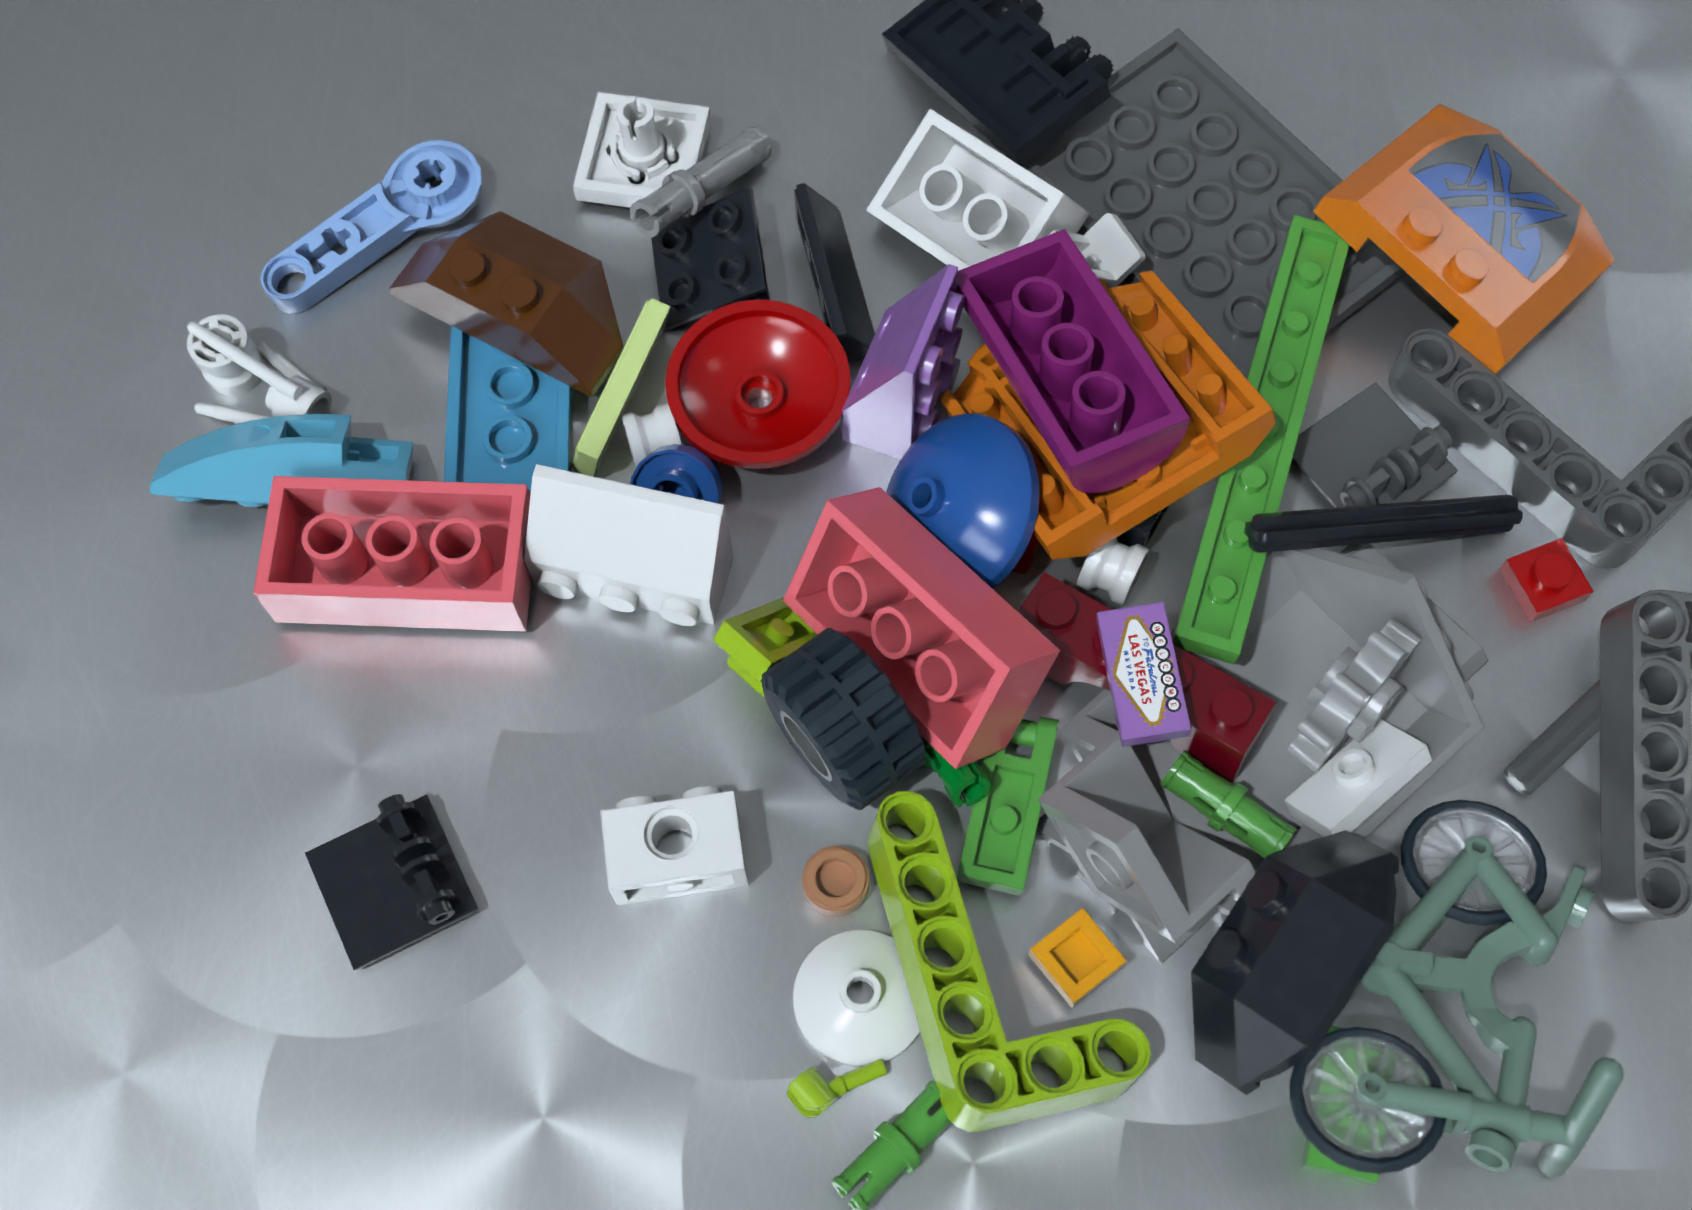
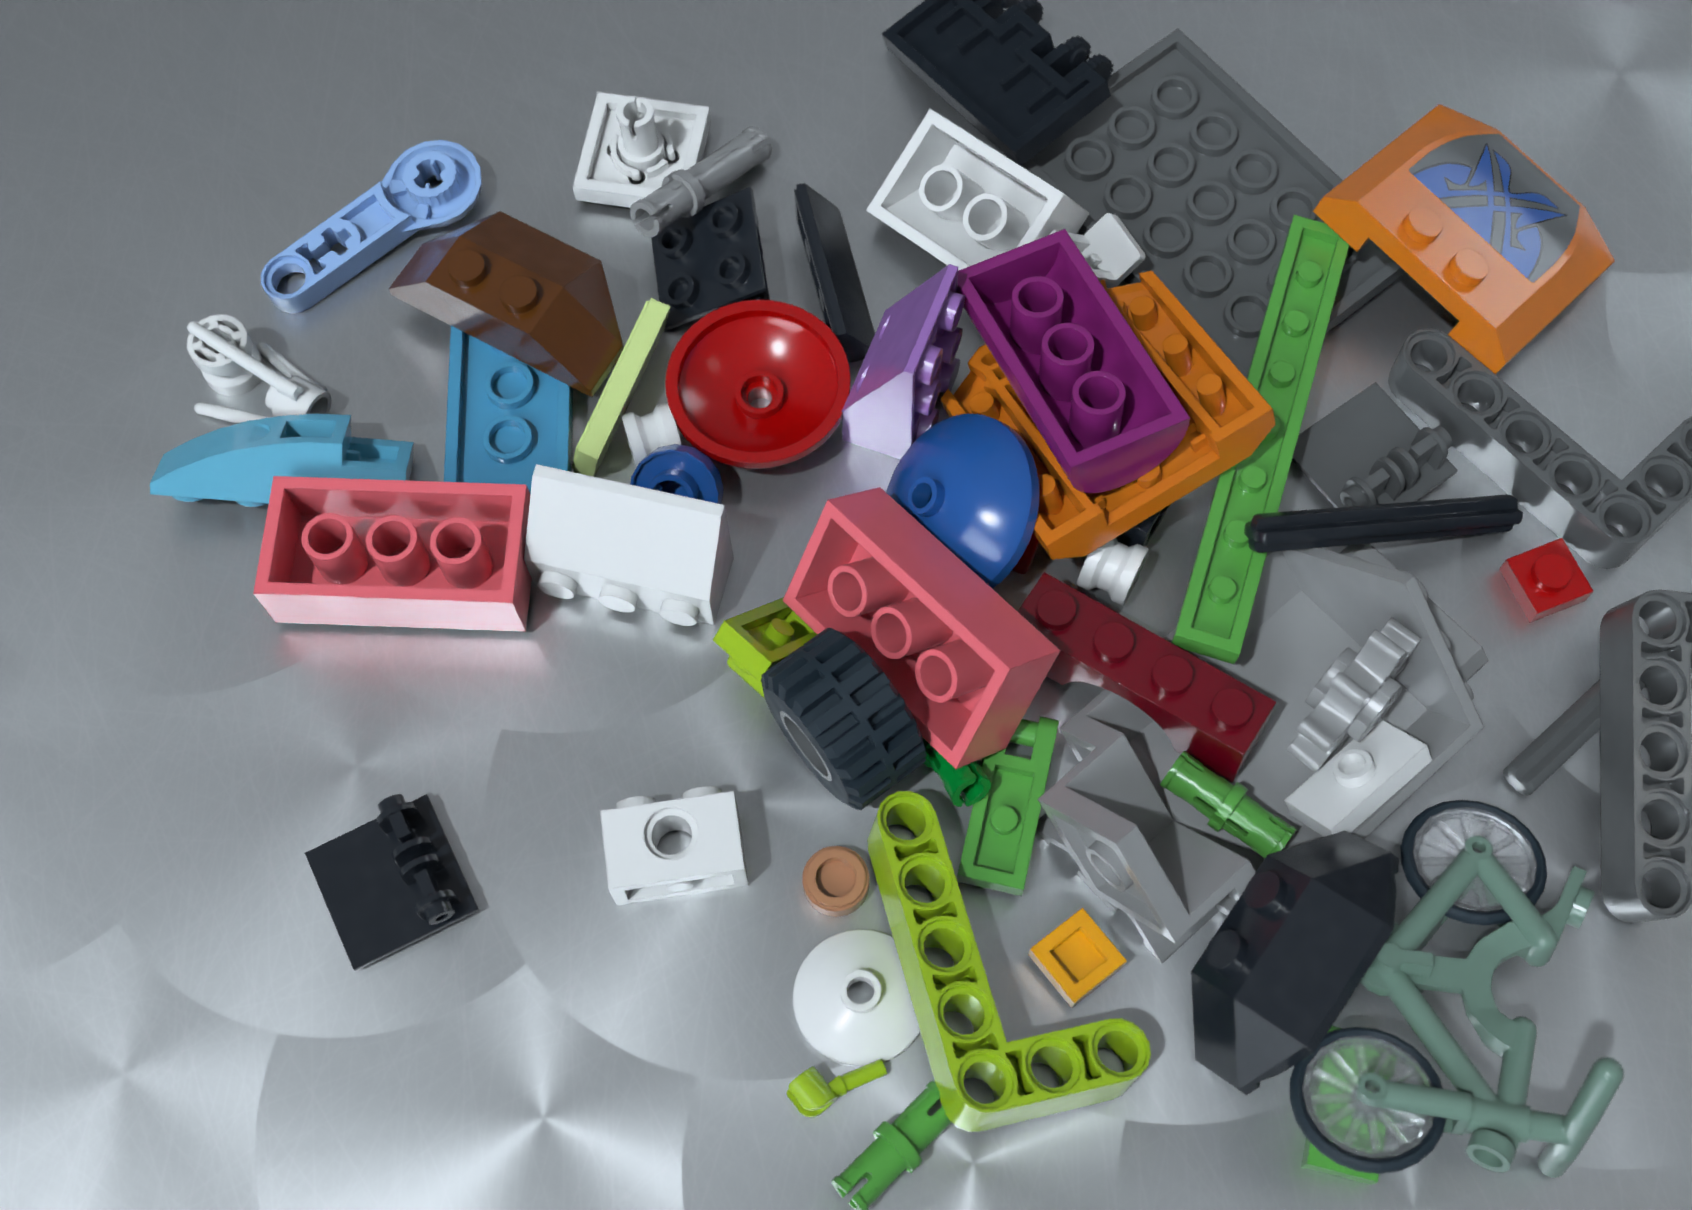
(1143, 674): tile -> none

